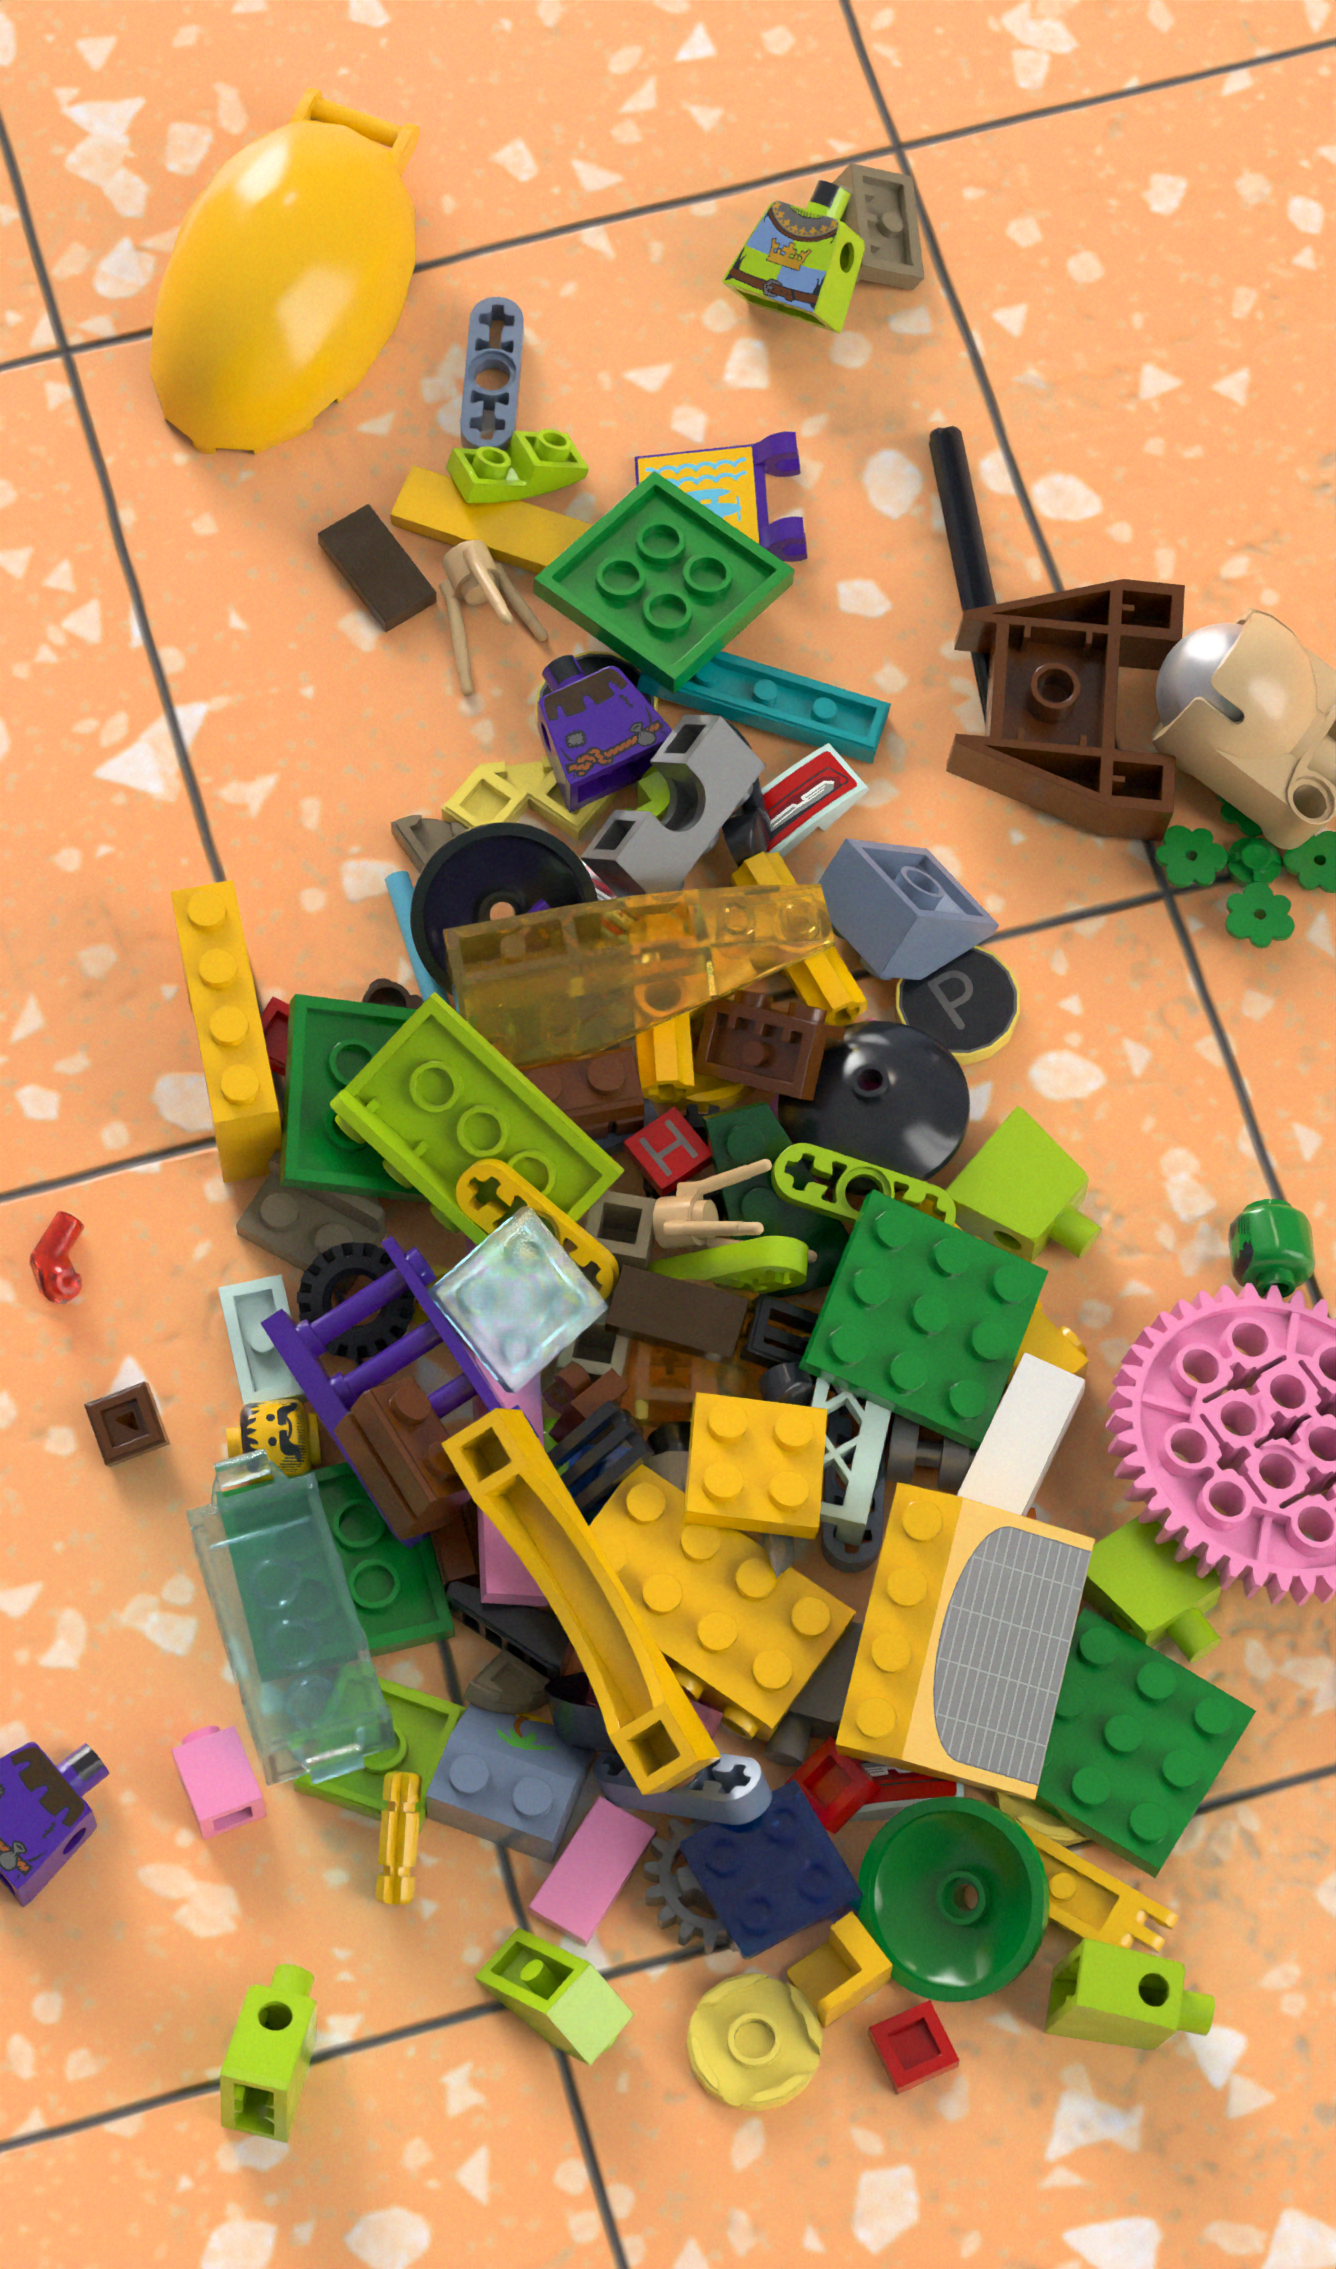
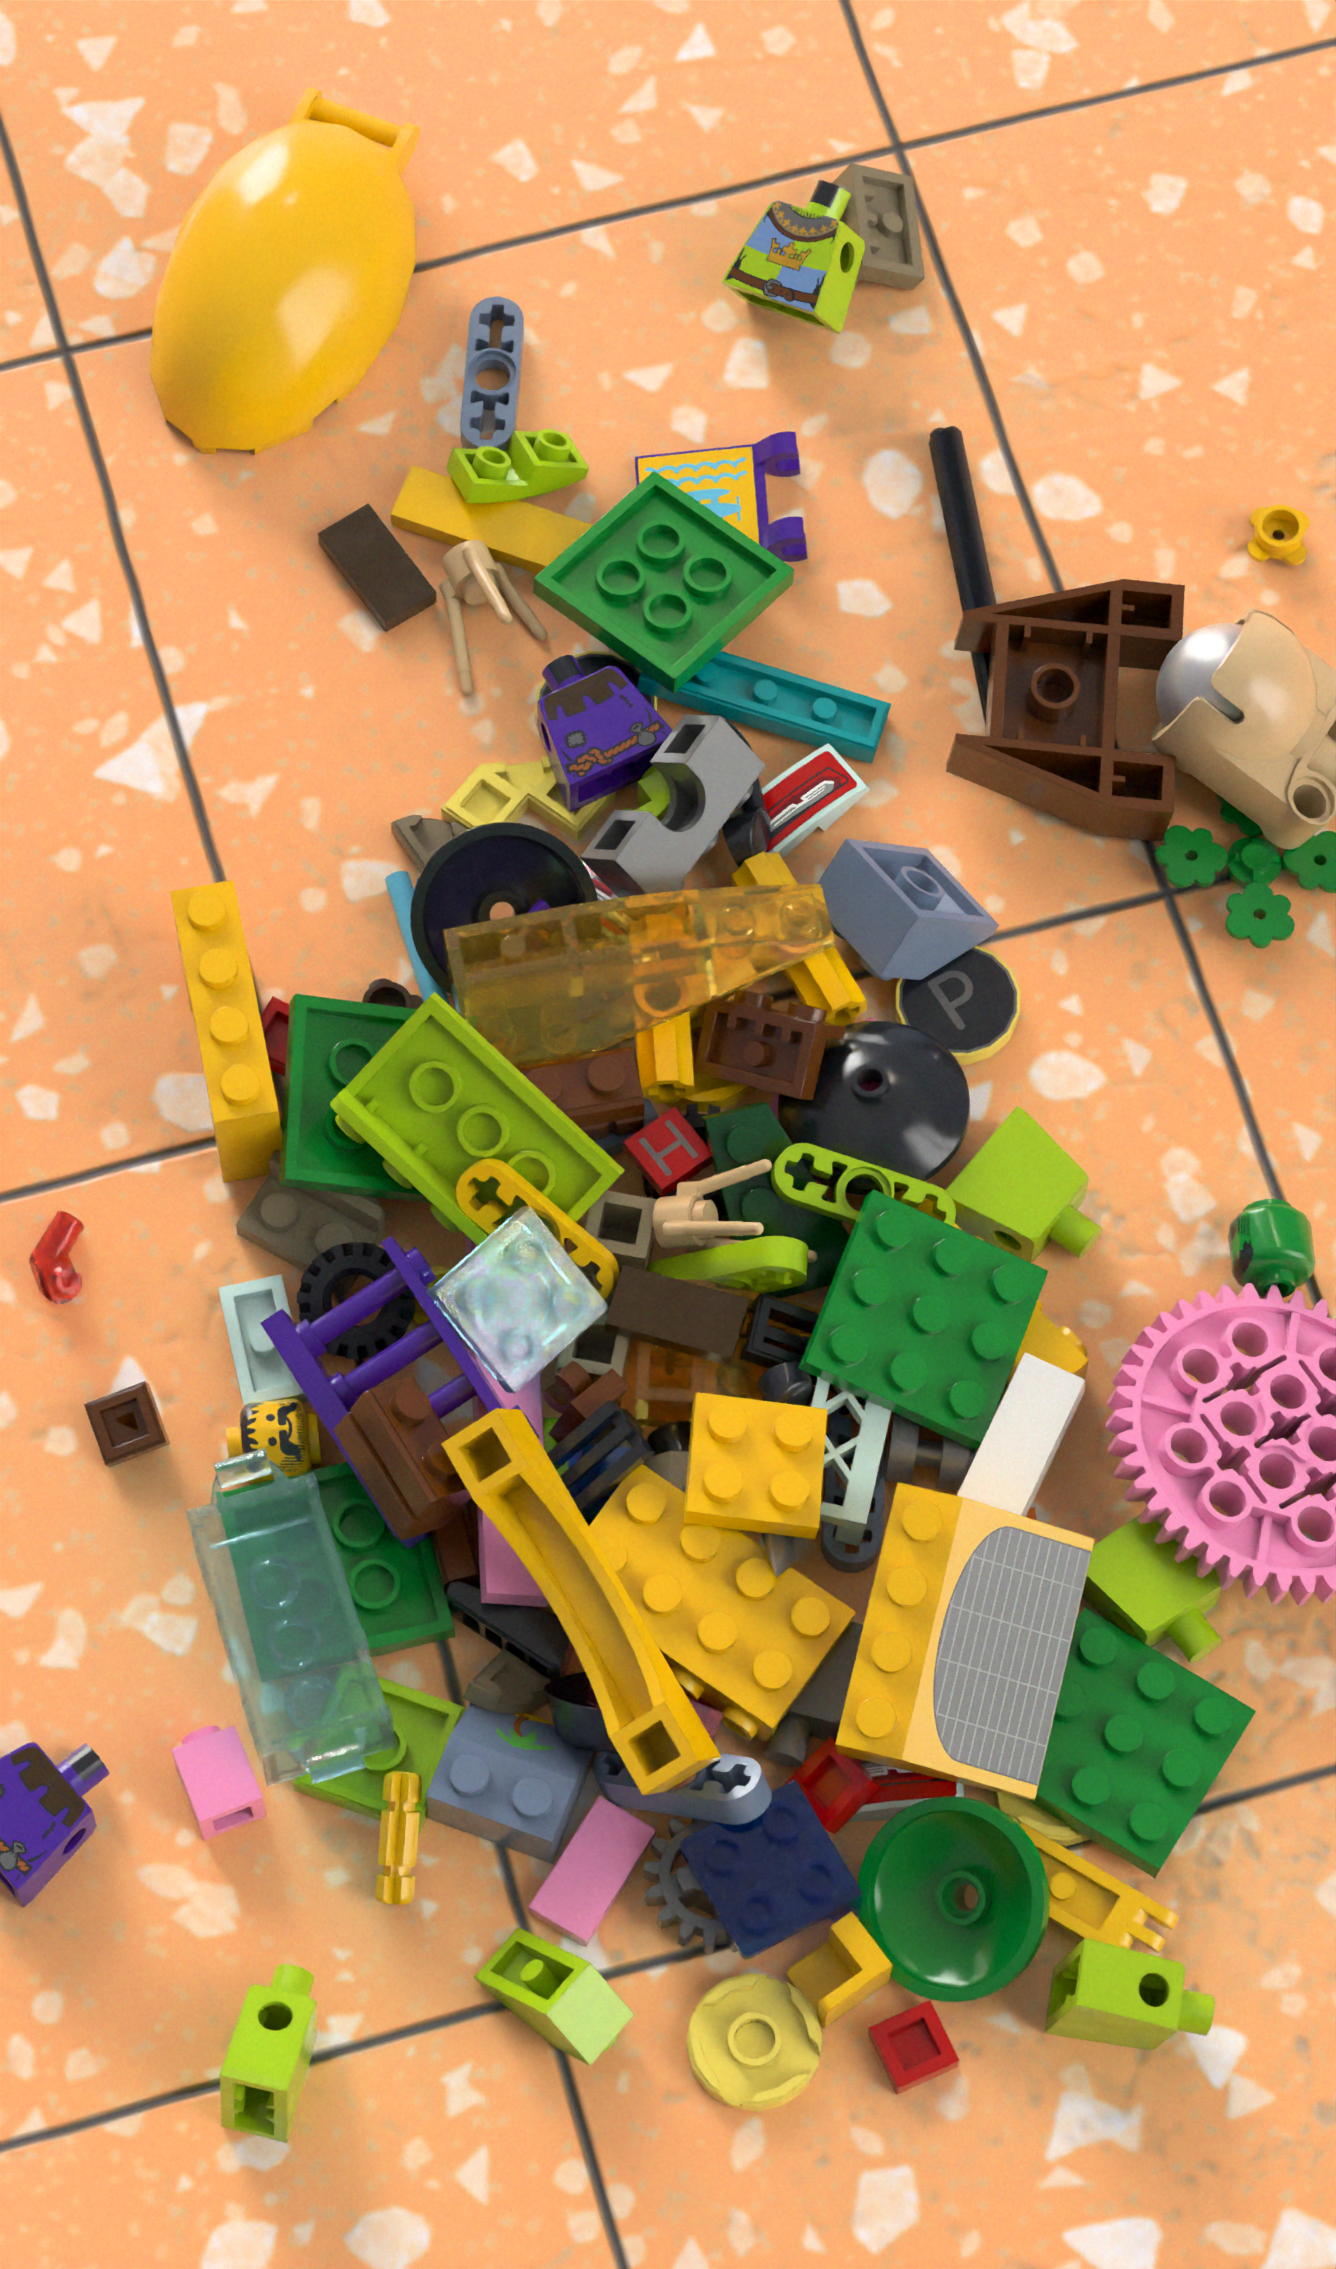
(1281, 520): none -> yellow plate

